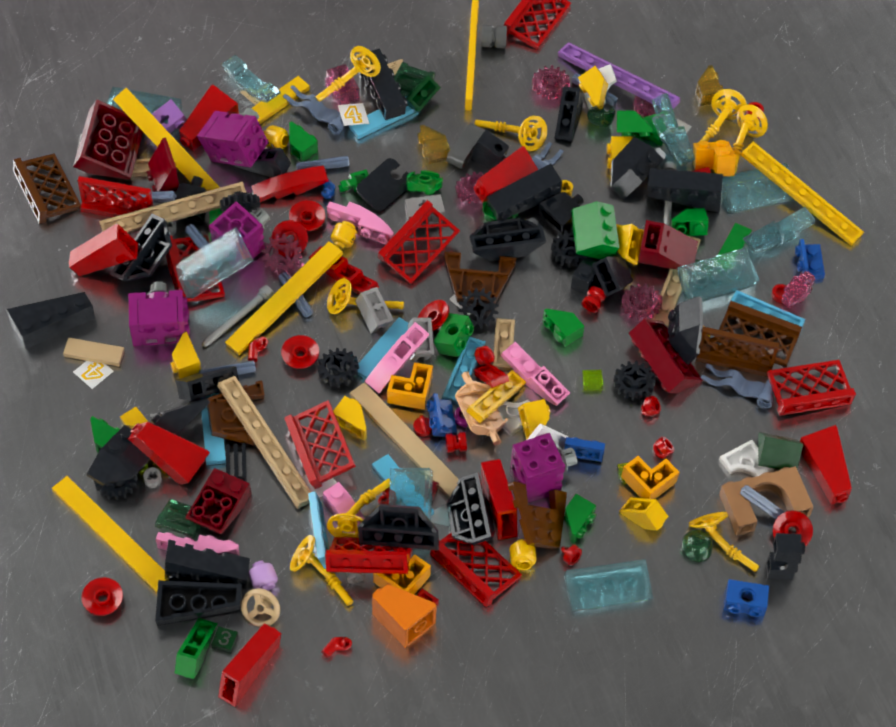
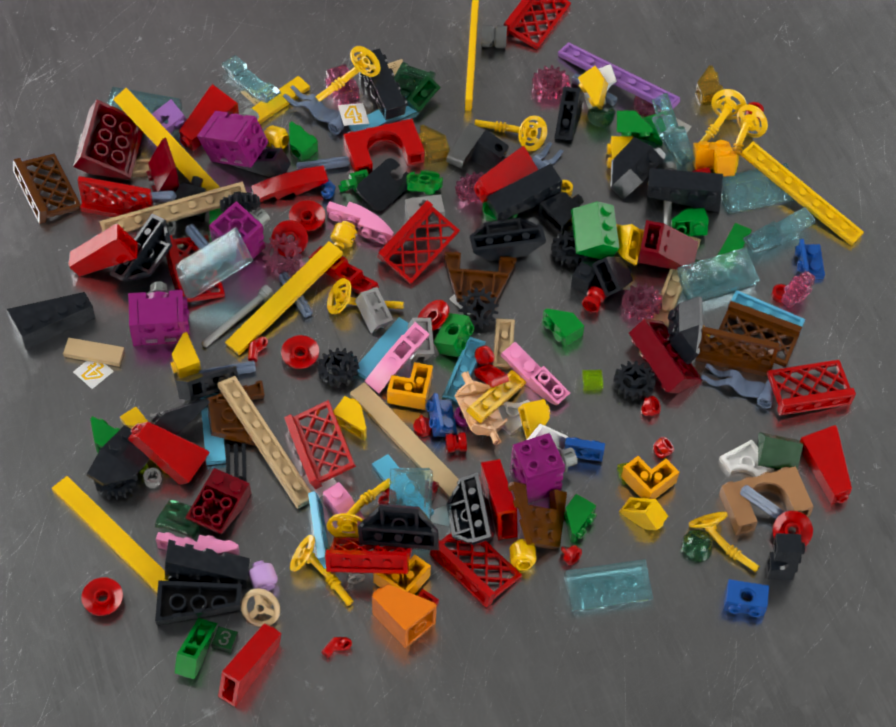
(399, 133): none -> red arch

